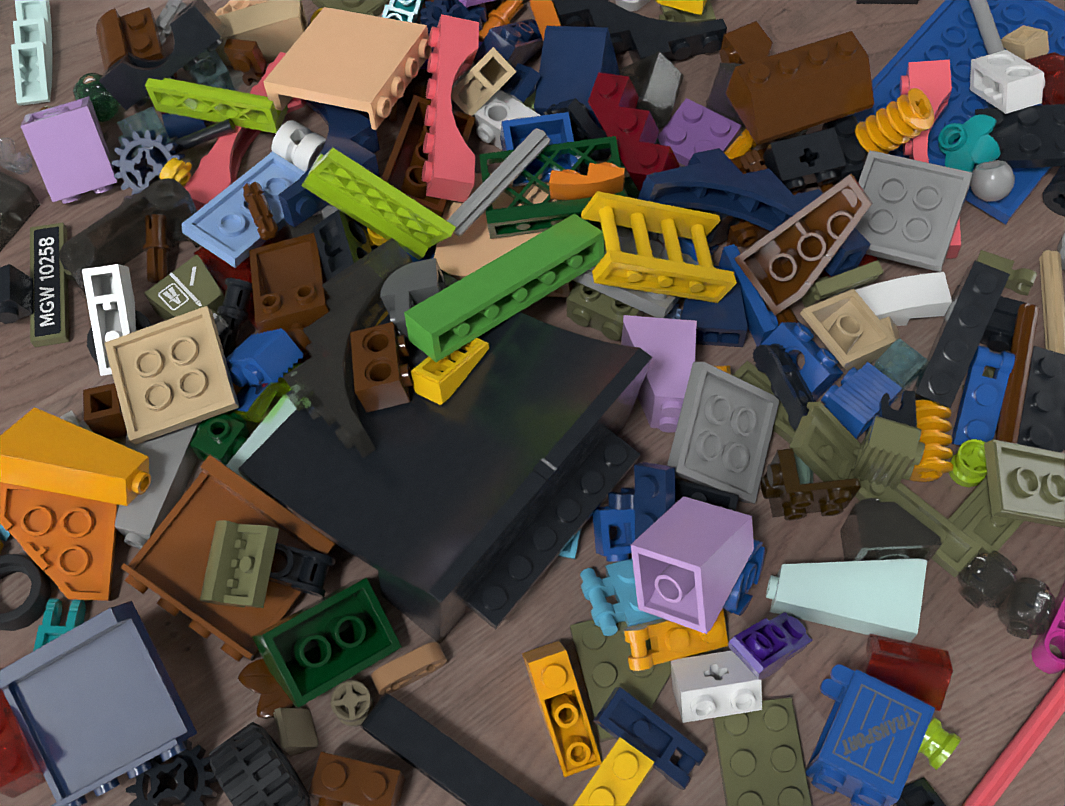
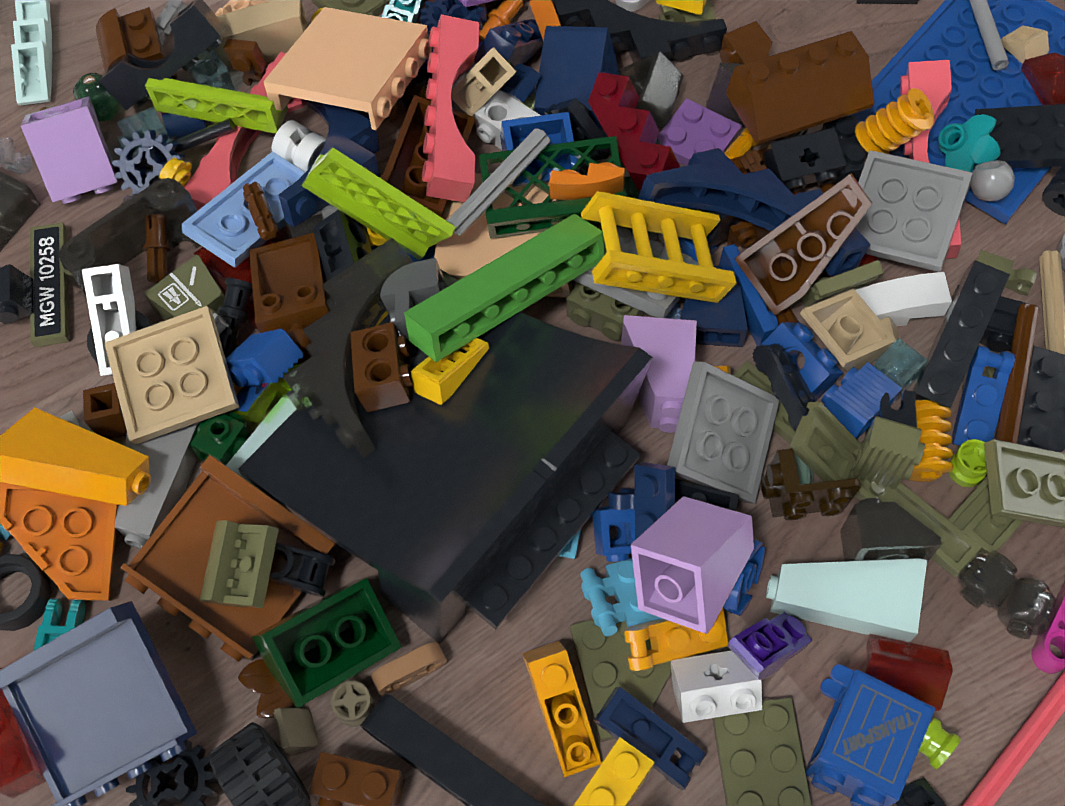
(1006, 81): white brick -> none

